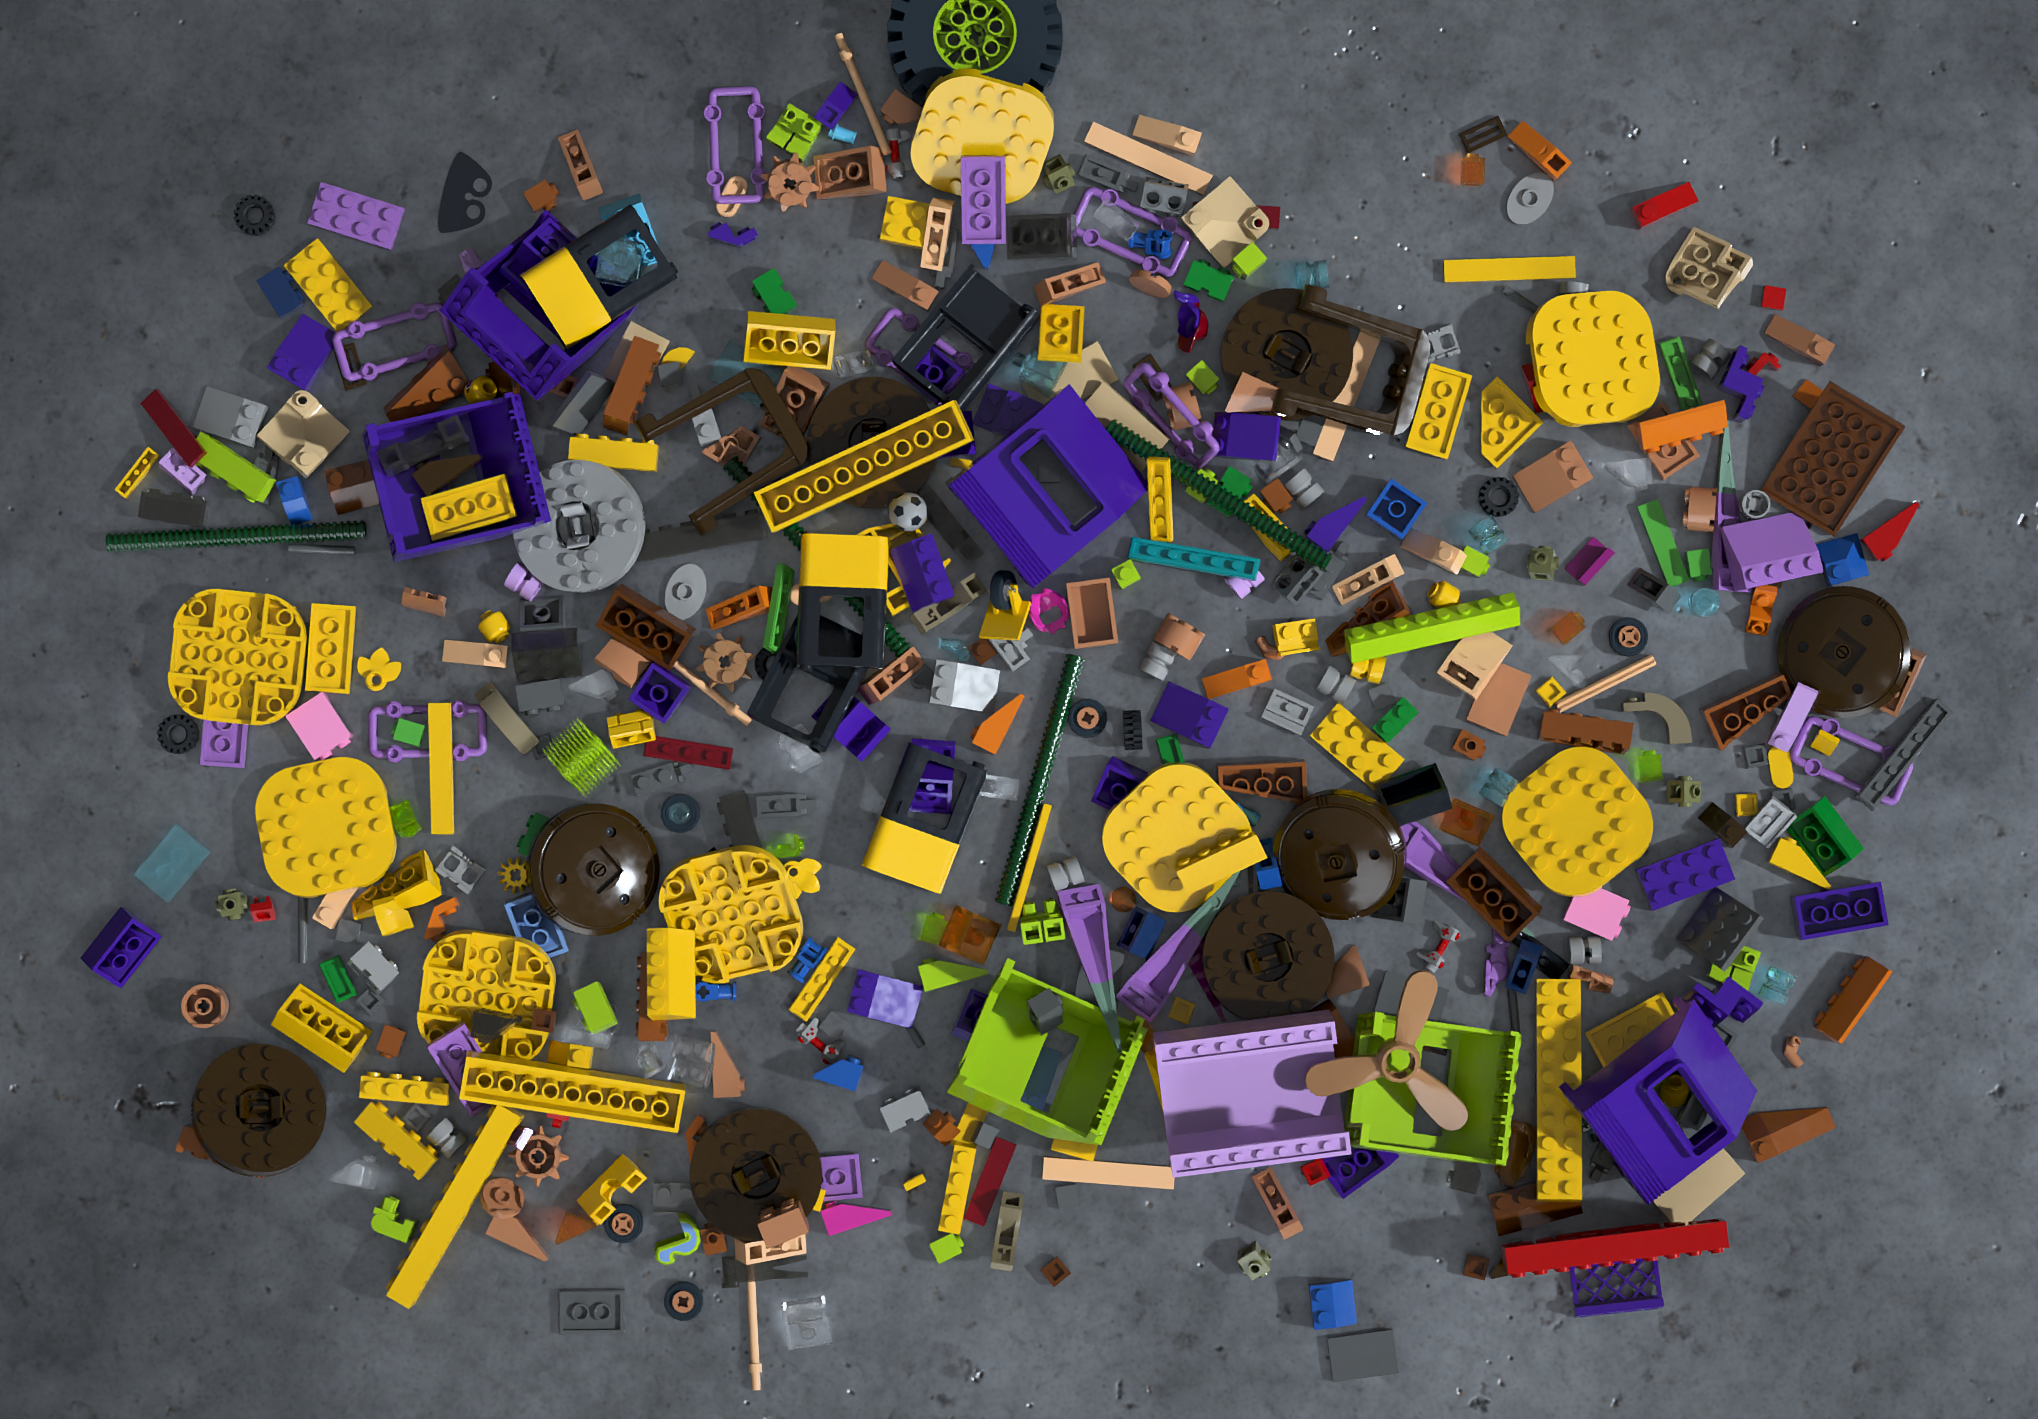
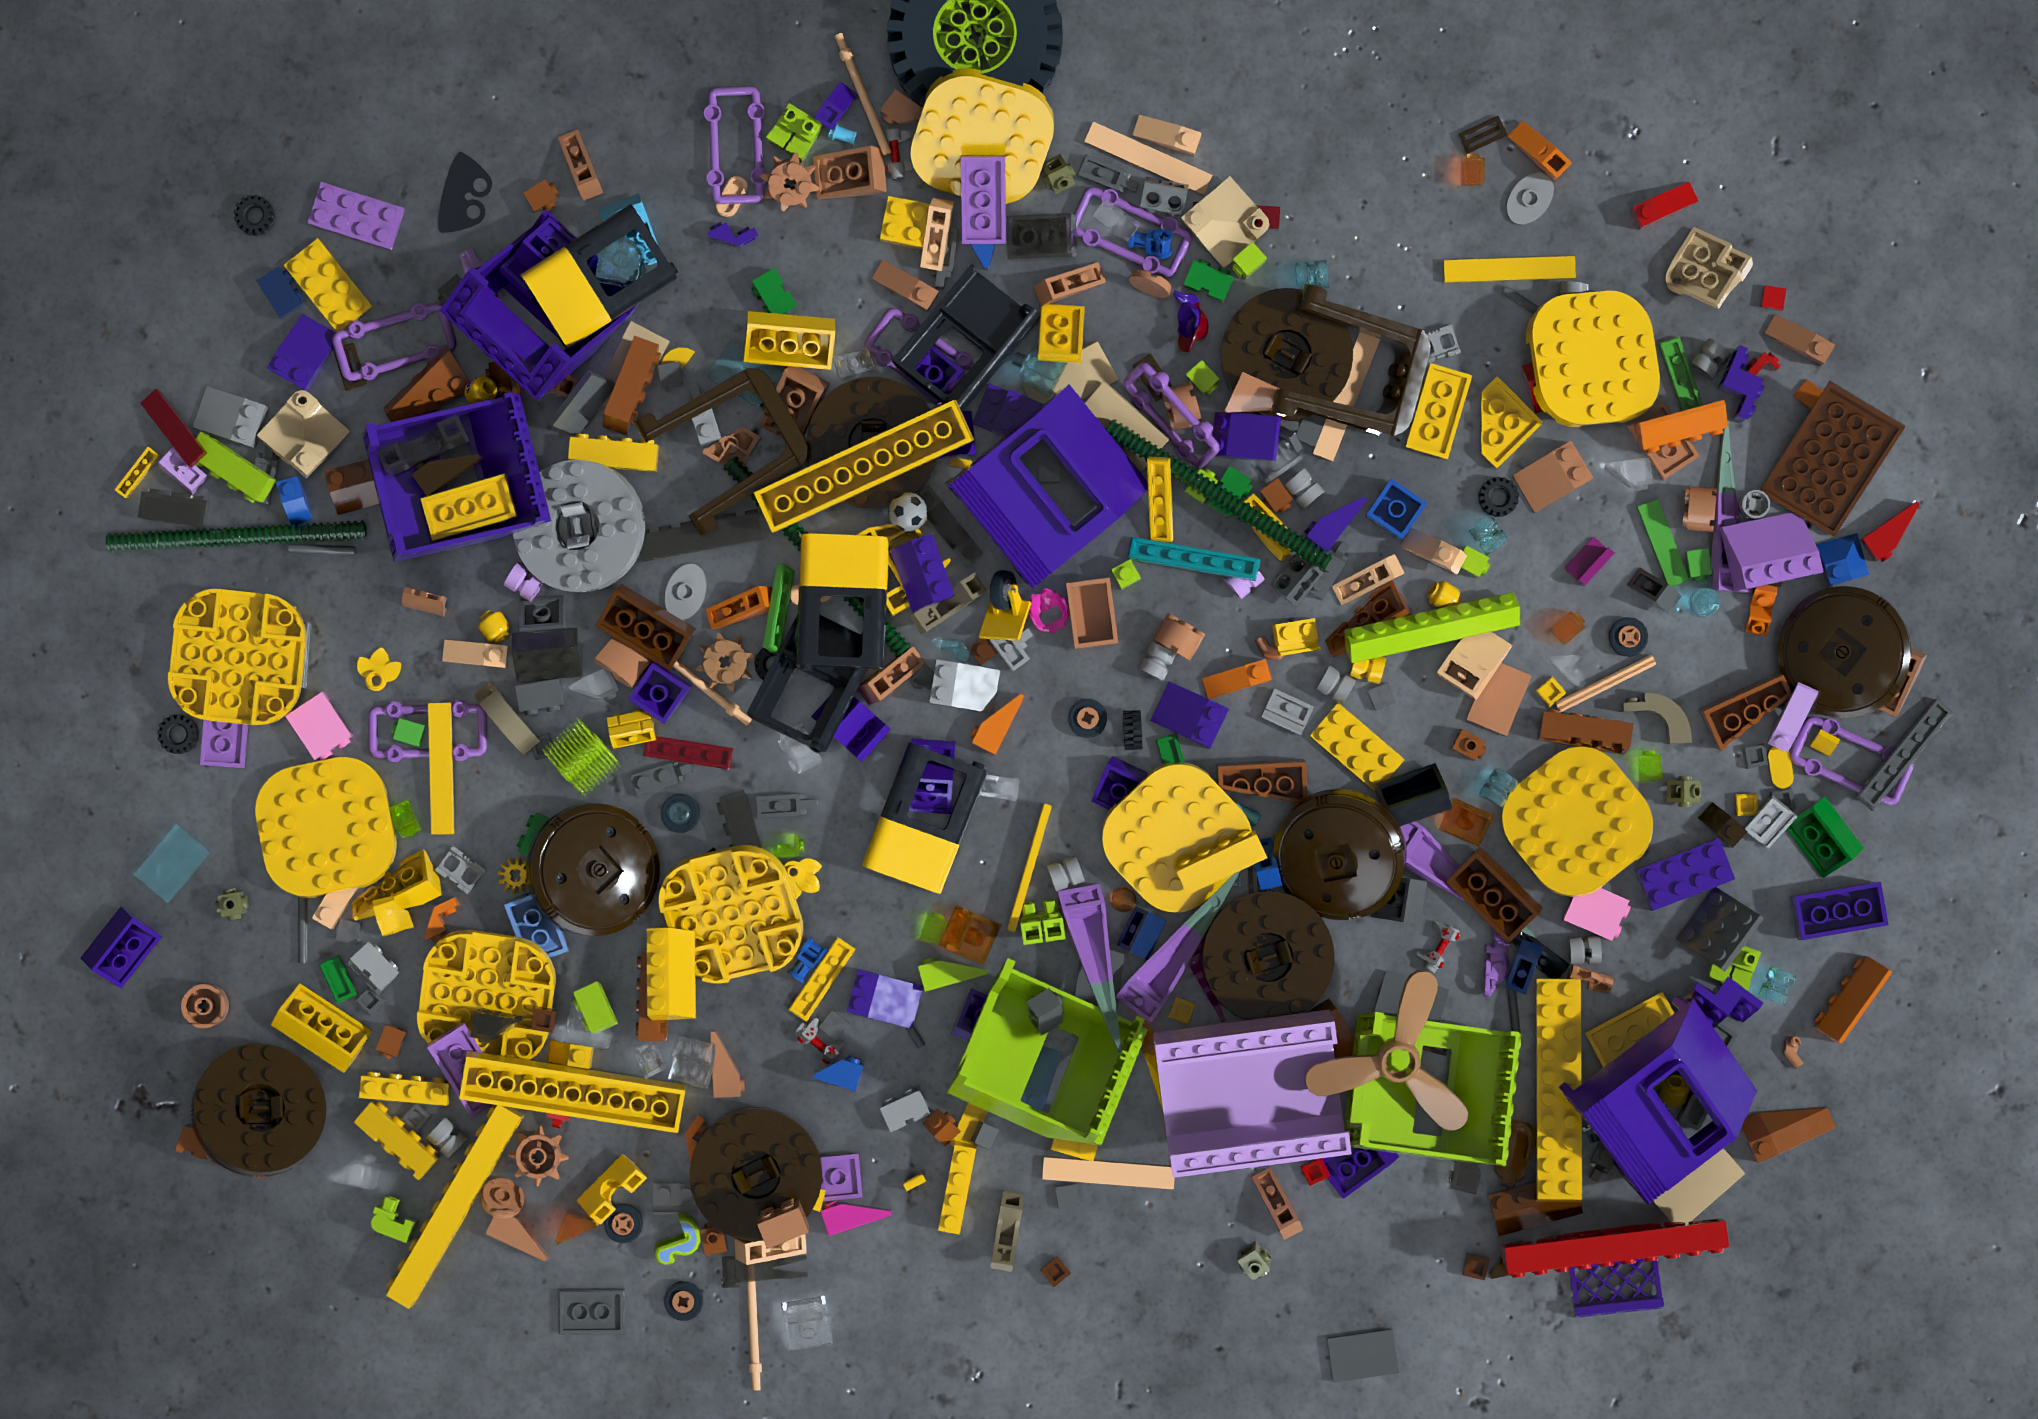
(262, 911): red tile -> none
(330, 648): yellow plate -> none
(519, 1137): medium lavender tile -> none
(717, 991): blue connector -> none
(947, 1247): lime brick -> none
(990, 1181): dark red tile -> none
(1039, 779): dark green piece -> none
(1332, 1304): blue slope -> none
(1347, 974): nougat slope -> none
(1394, 720): green brick -> none
(1542, 563): olive brick -> none
(1795, 861): yellow slope -> none

